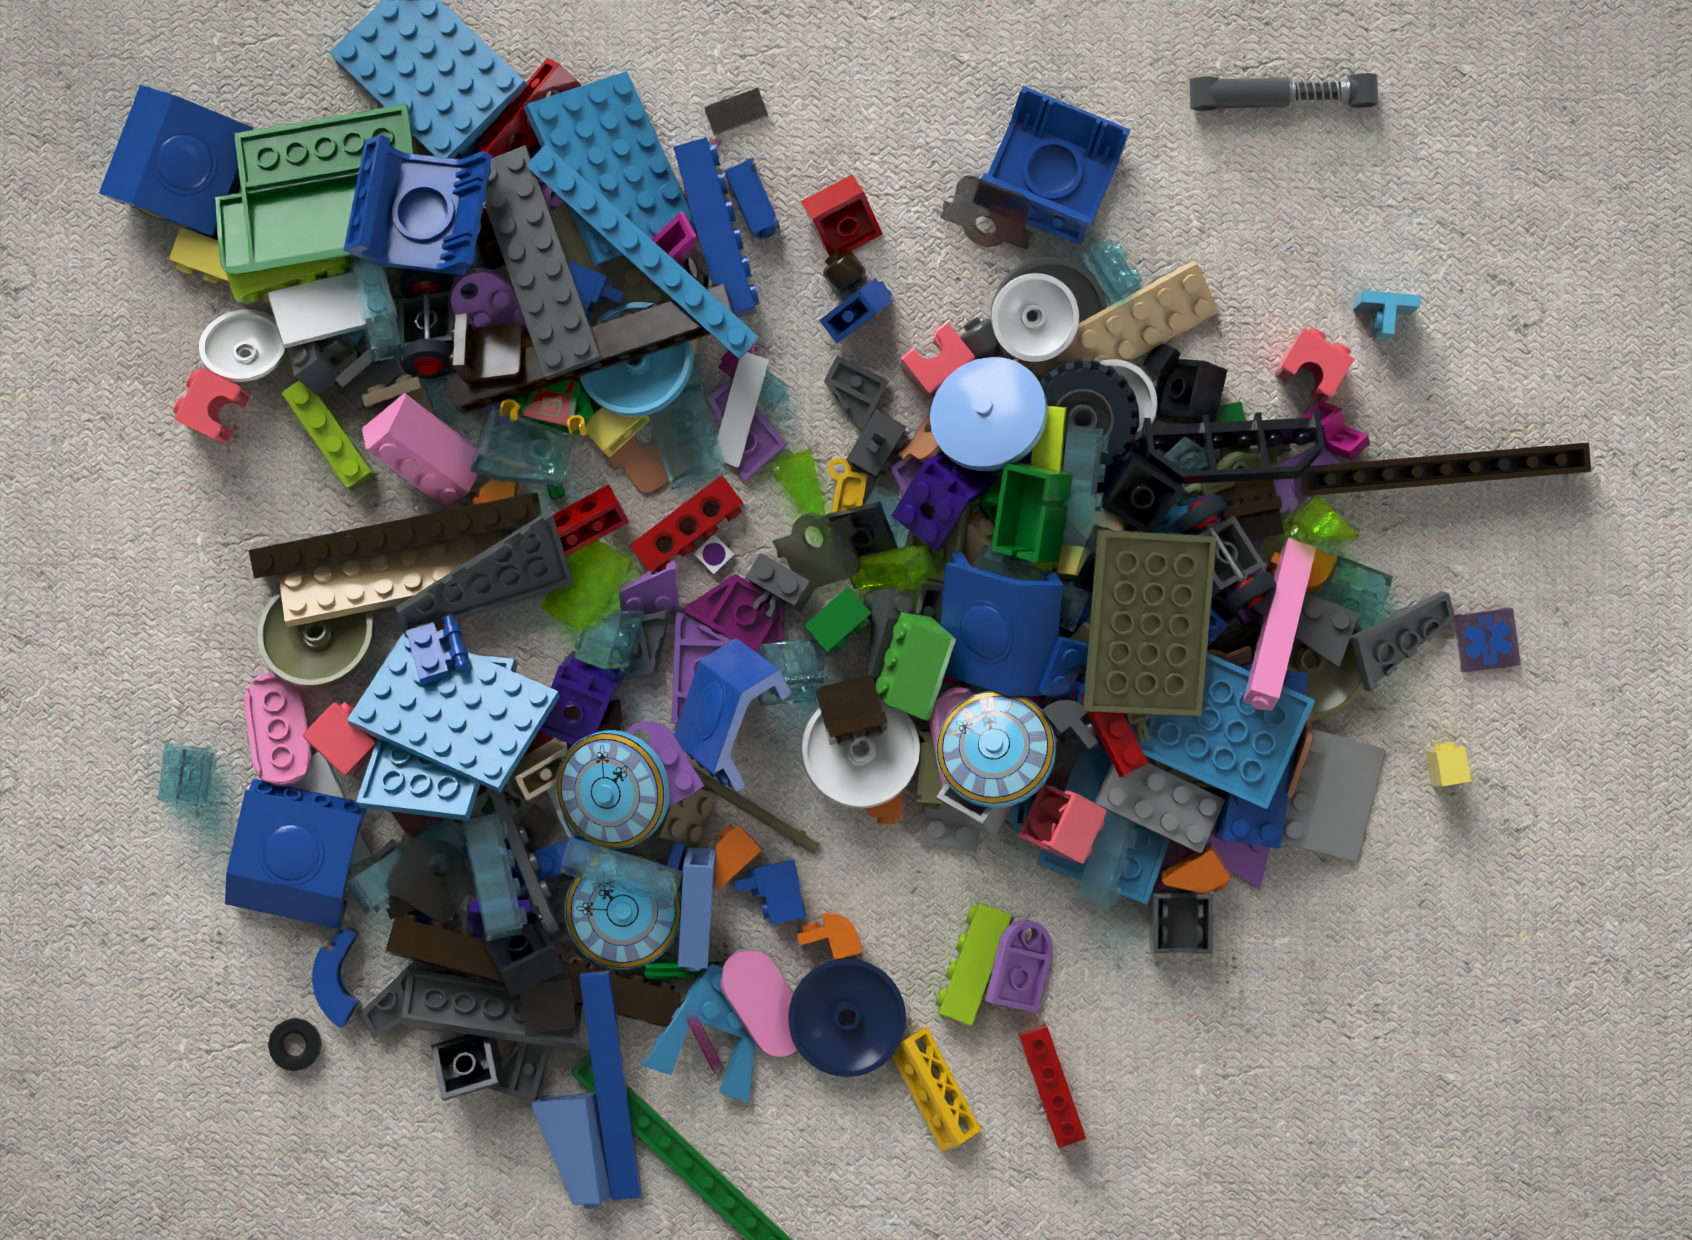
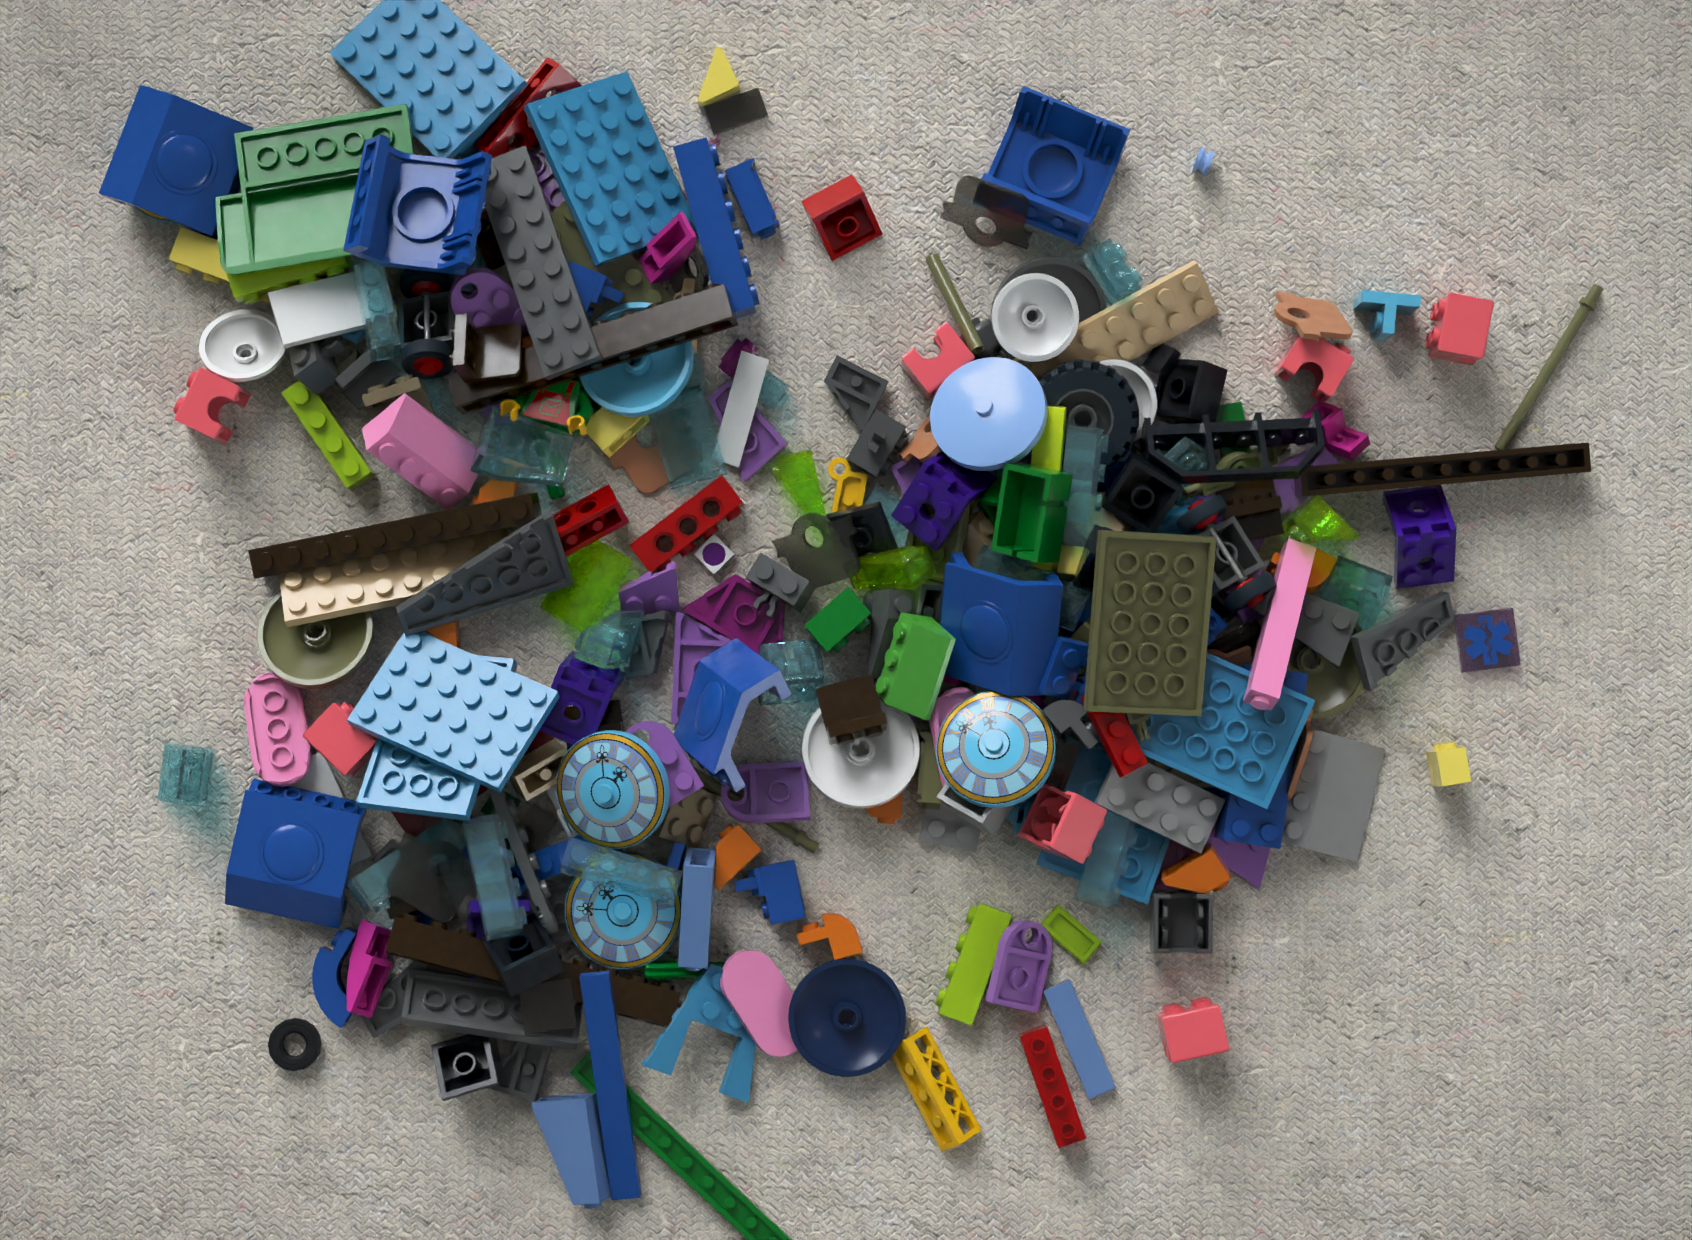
(367, 968): none -> dark pink slope
(428, 652): plate -> none
(643, 252): dark azure plate -> none
(702, 1044): dark pink piece -> none
(719, 81): none -> light yellow slope
(771, 793): none -> medium lavender plate
(844, 271): dark brown head -> none
(856, 310): blue hinge -> none
(955, 304): none -> olive piece
(1071, 934): none -> lime tile
(1079, 1039): none -> medium blue tile
(1192, 1030): none -> coral piece
(1203, 161): none -> light blue bush
(1213, 93): dark grey piece -> none
(1321, 319): none -> nougat piece
(1421, 535): none -> dark purple bracket
(1459, 328): none -> coral piece
(1586, 305): none -> olive bar

